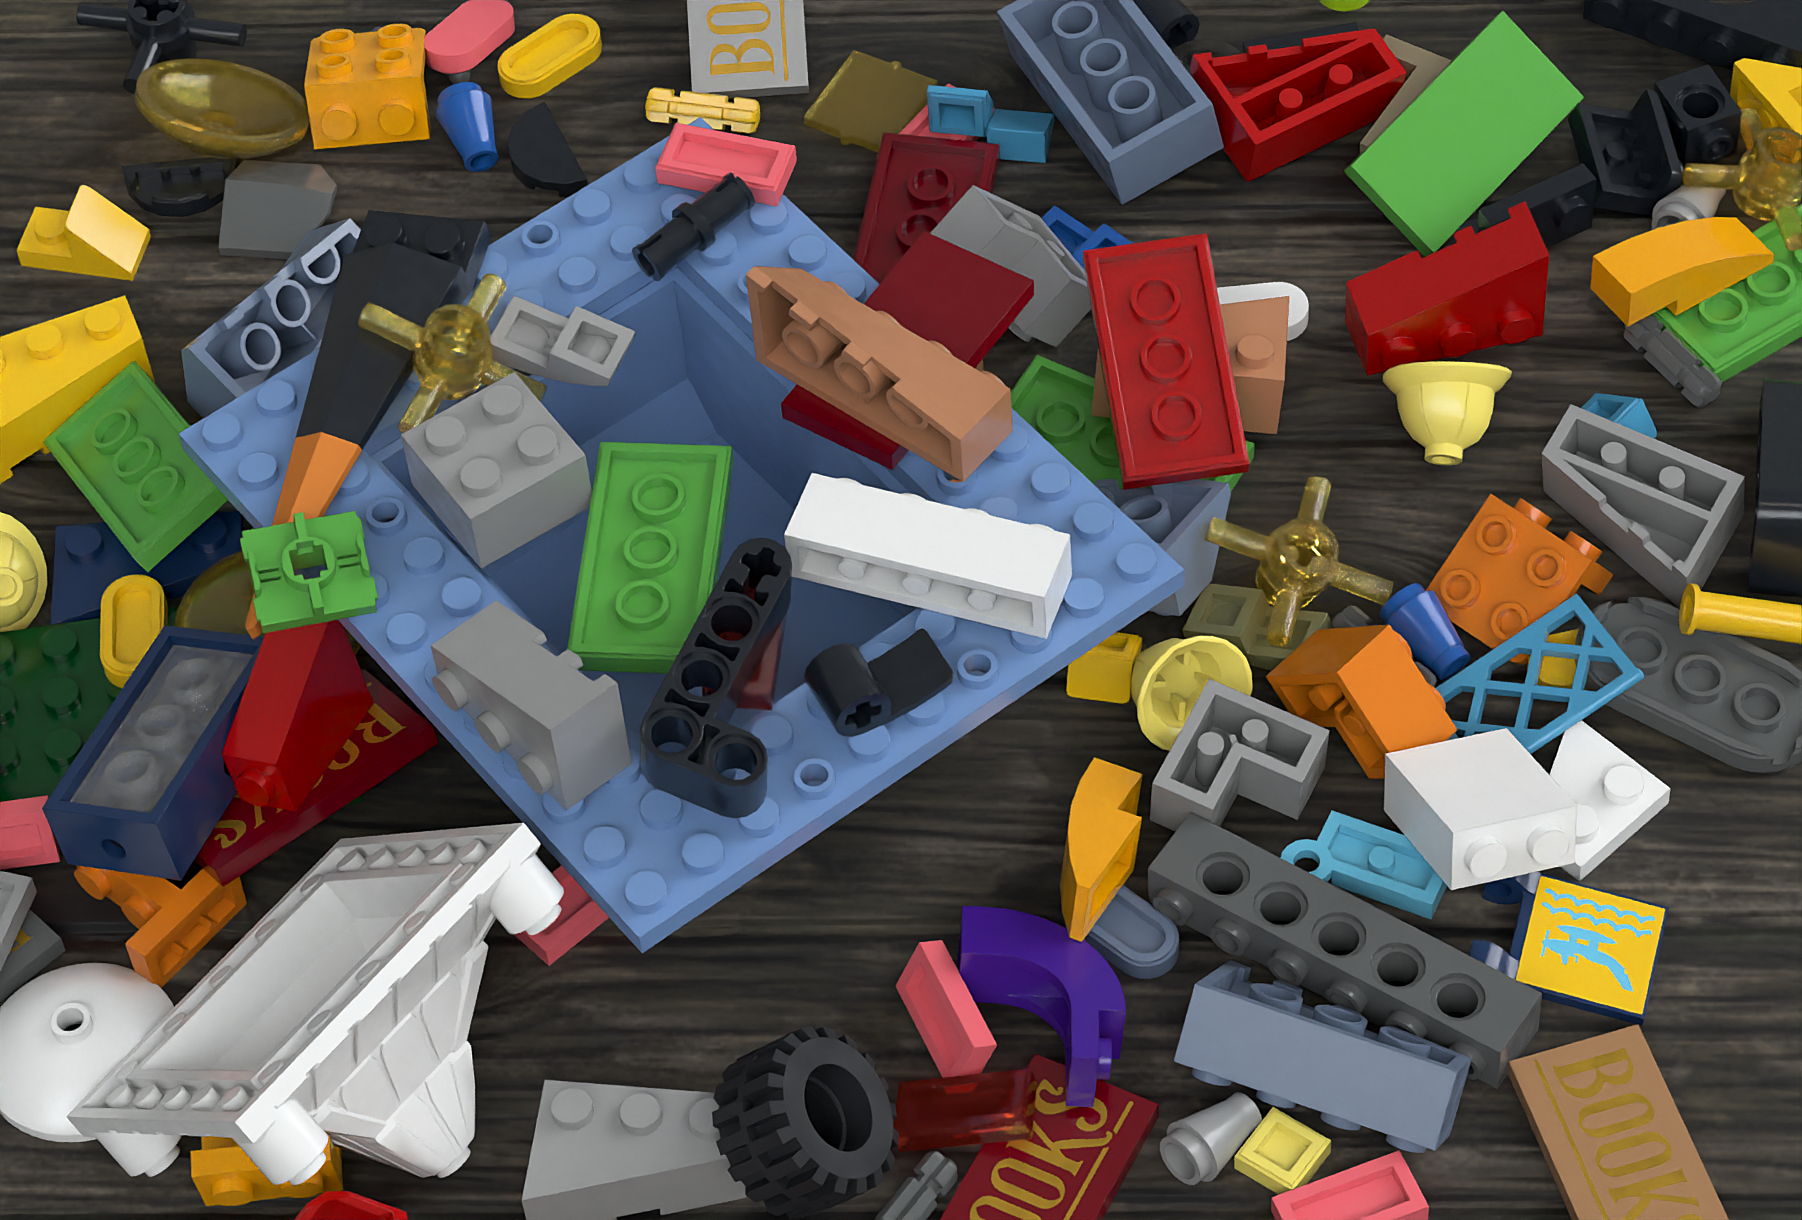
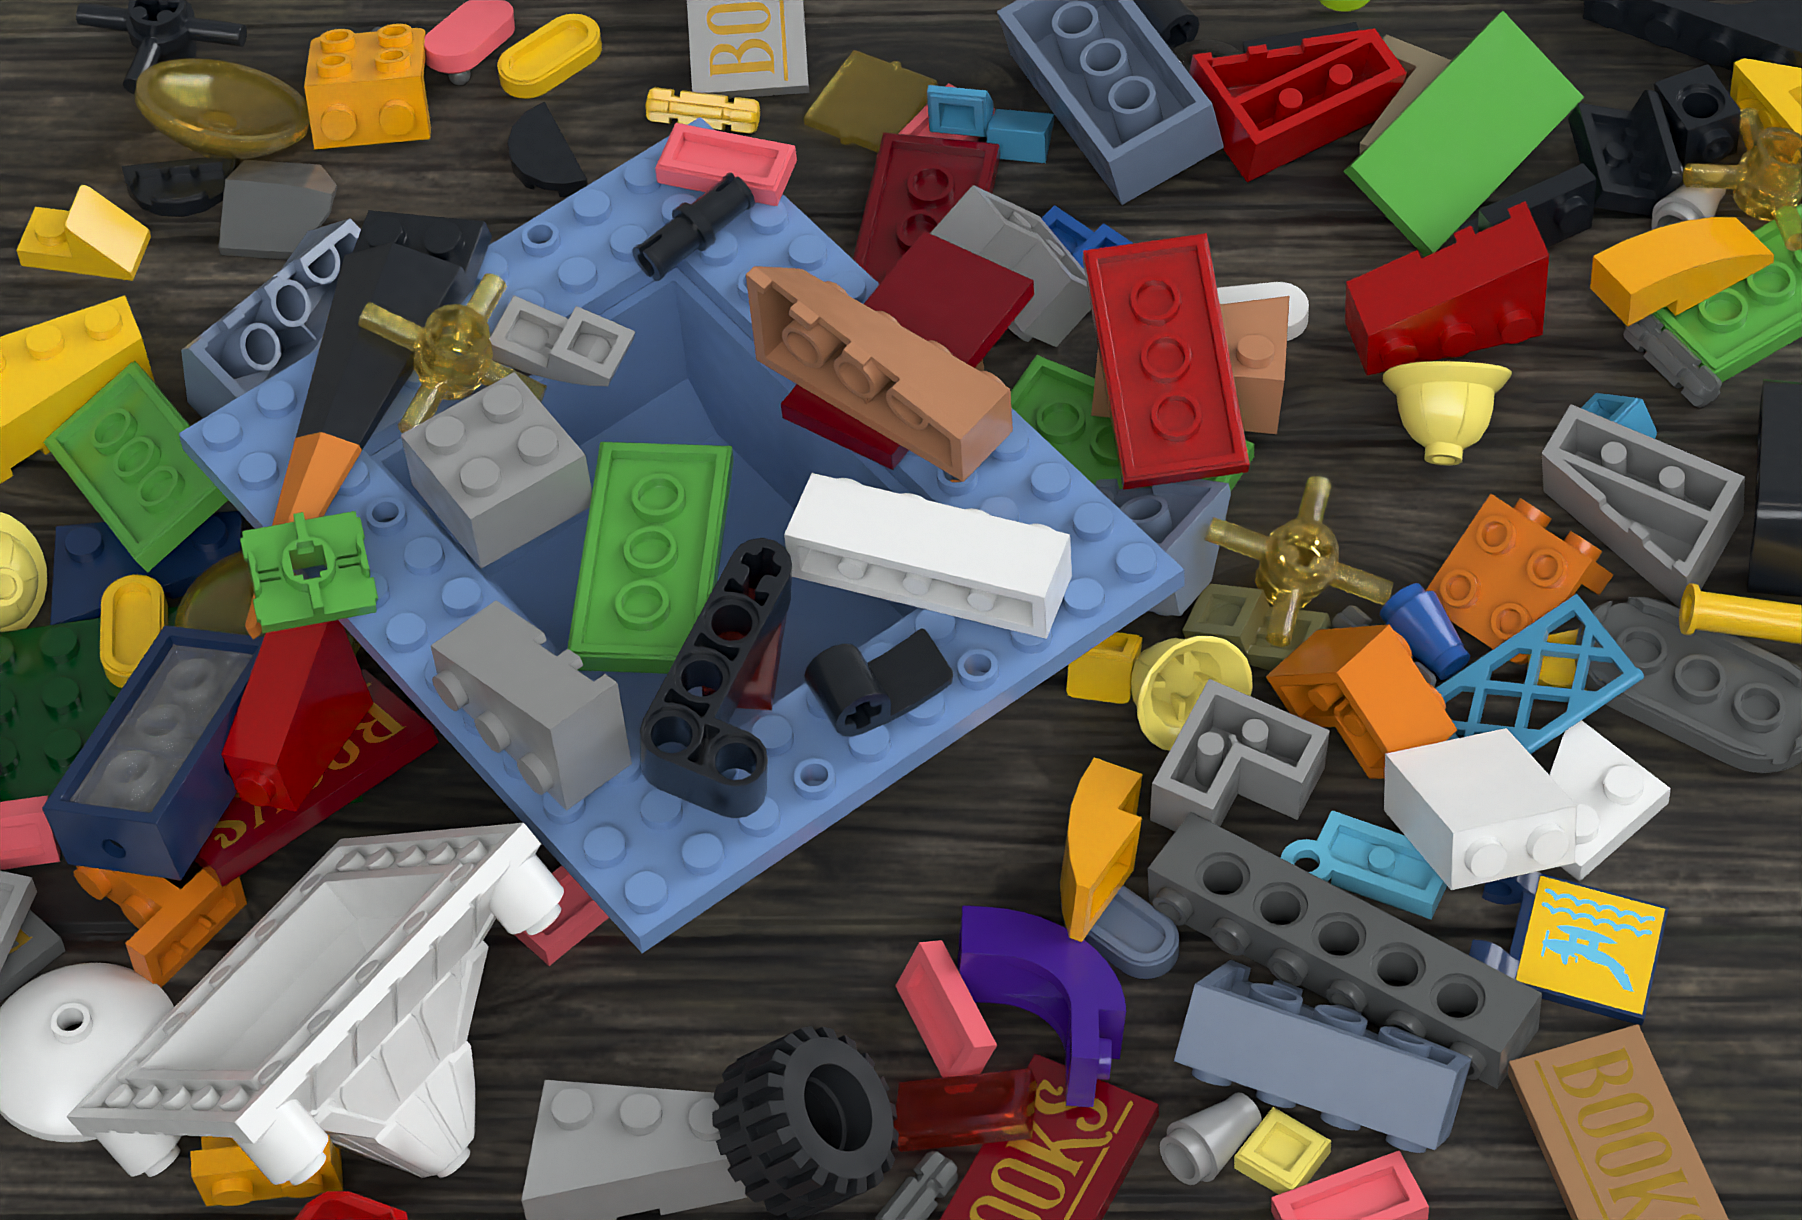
(468, 122): blue cone -> none

